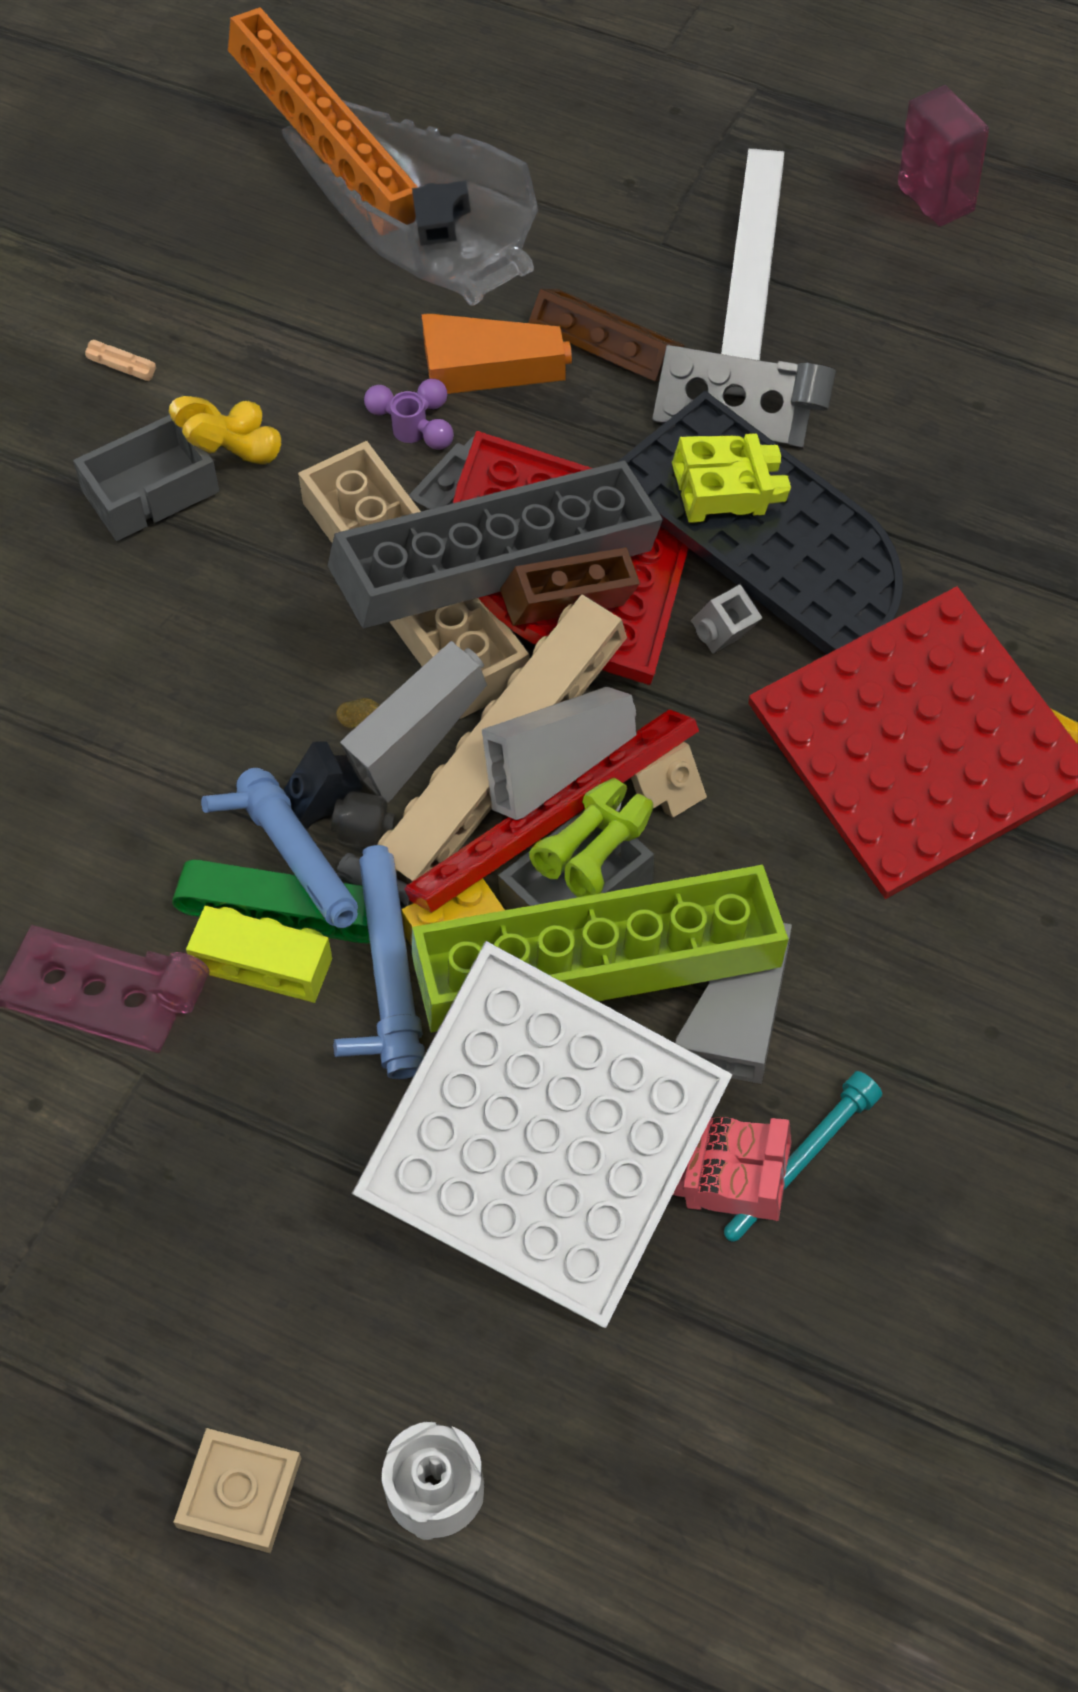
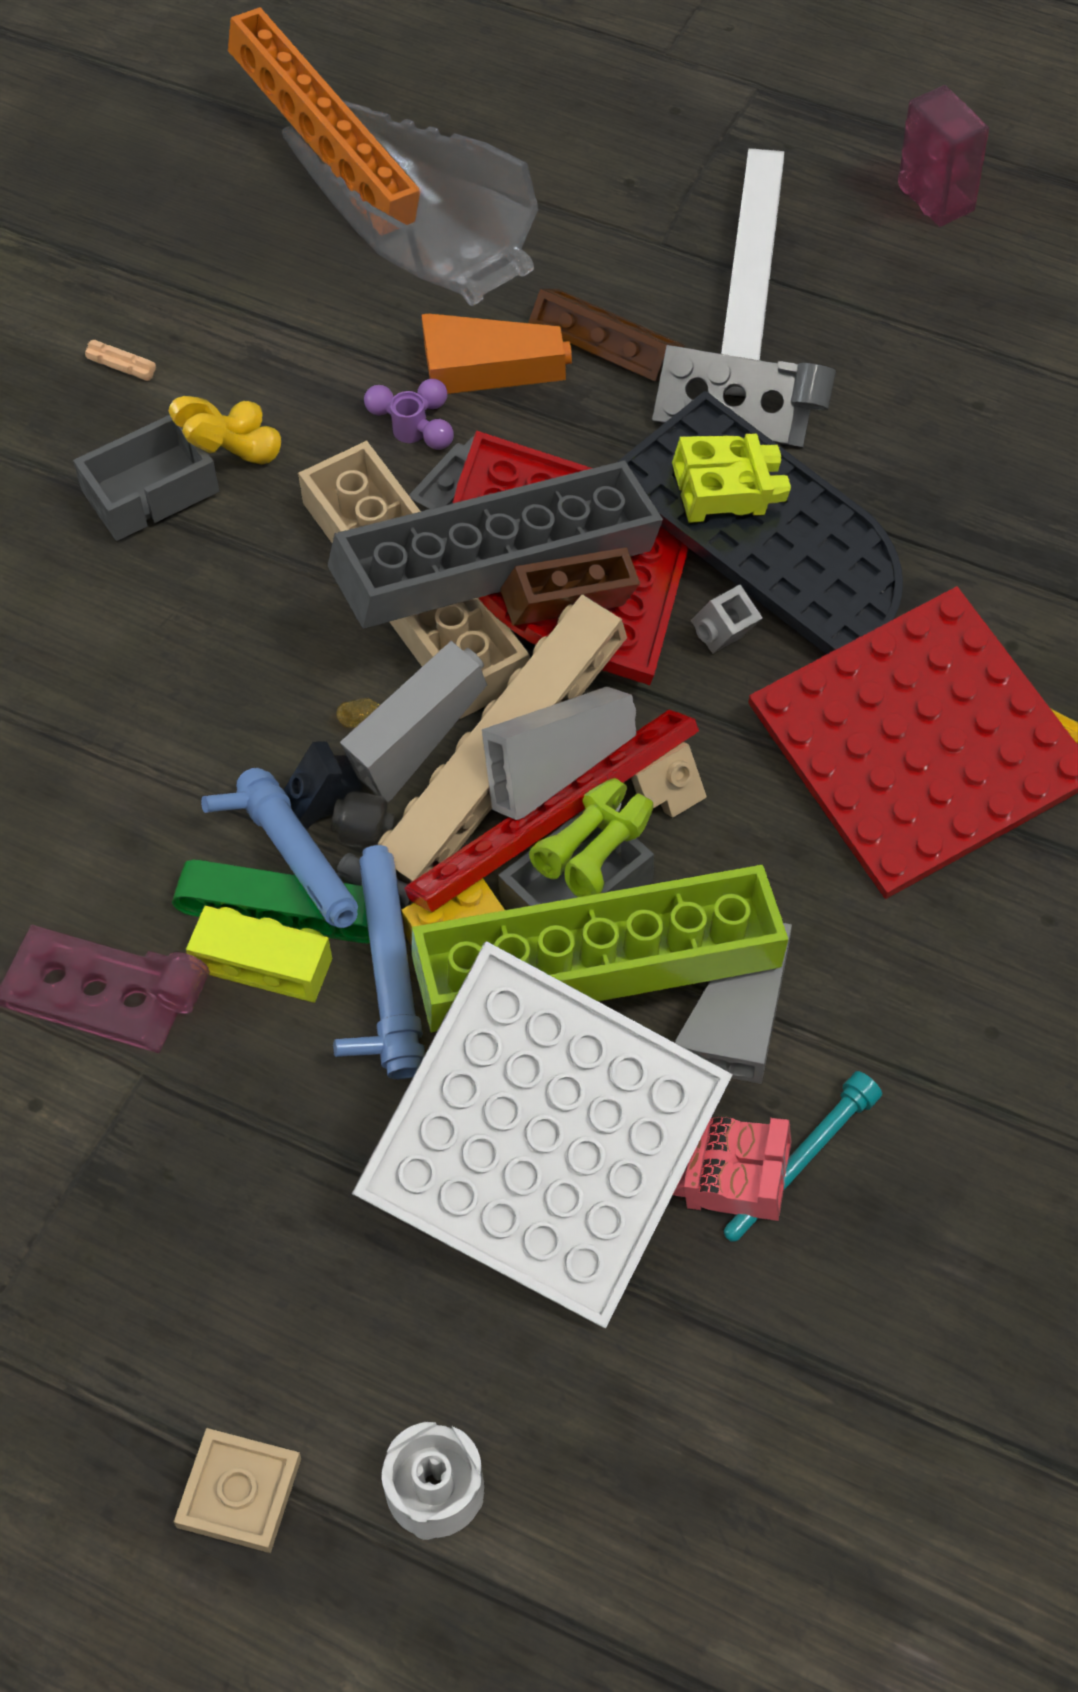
(439, 210): black brick -> none

